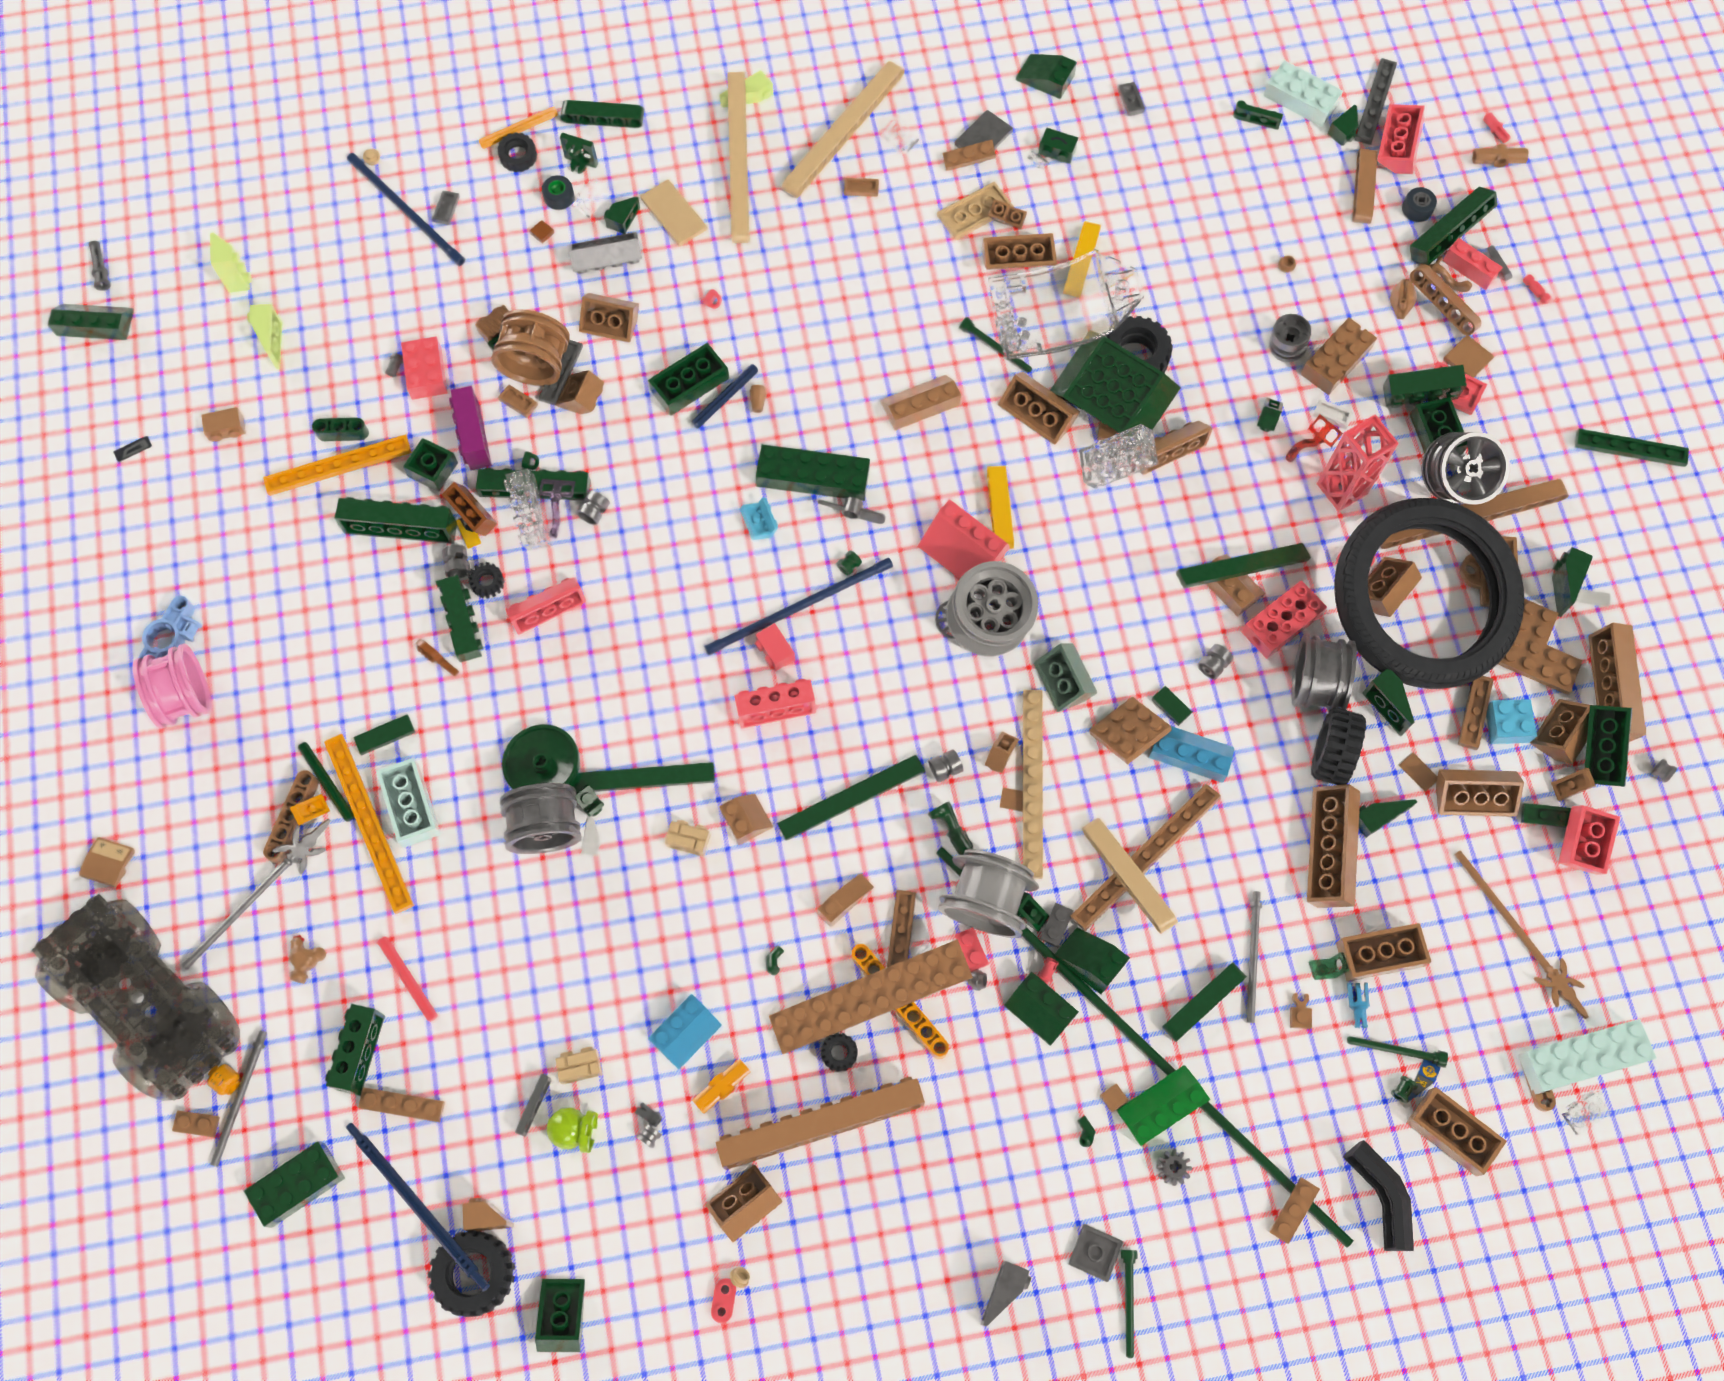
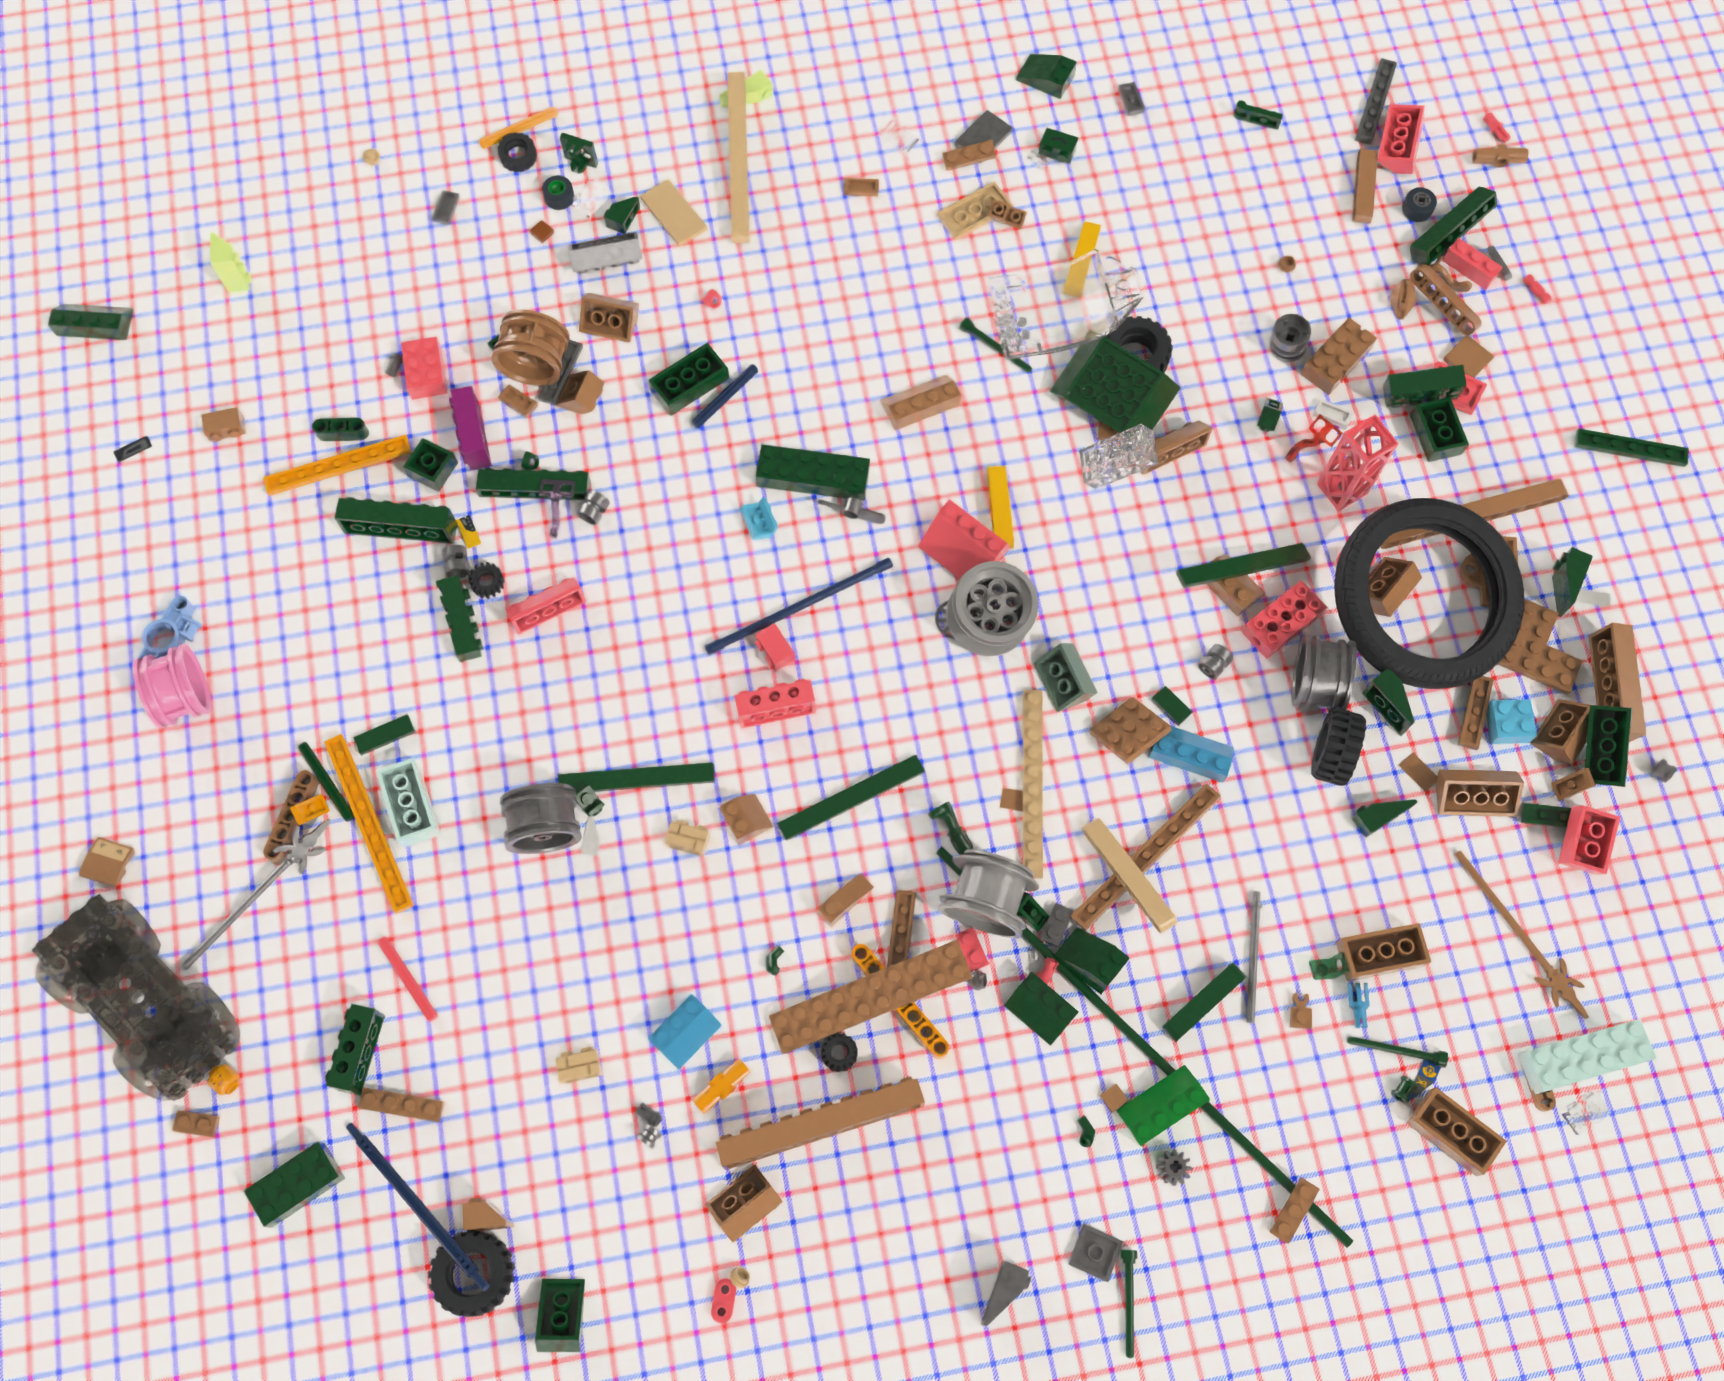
(98, 272): dark grey pin -> none
(258, 1046): flat silver bar -> none
(268, 328): yellowish green slope -> none
(303, 959): medium nougat animal -> none
(434, 656): dark orange piece -> none
(452, 253): dark blue piece -> none
(469, 509): dark orange brick -> none
(489, 325): medium nougat brick -> none
(525, 481): clear brick -> none
(533, 1105): dark grey tile -> none
(541, 756): dark green dish -> none
(571, 1128): lime tile -> none
(602, 113): dark green beam -> none
(757, 396): medium nougat cone -> none
(843, 129): tan beam -> none
(848, 563): dark green wheel -> none
(944, 766): flat silver wheel -> none
(1001, 752): medium nougat slope -> none
(1019, 251): medium nougat slope -> none
(1038, 407): medium nougat slope -> none
(1303, 93): light aqua brick -> none
(1333, 846): medium nougat brick -> none
(1345, 126): dark green slope -> none
(1391, 1193): black piece -> none
(1493, 469): flat silver wheel -> none

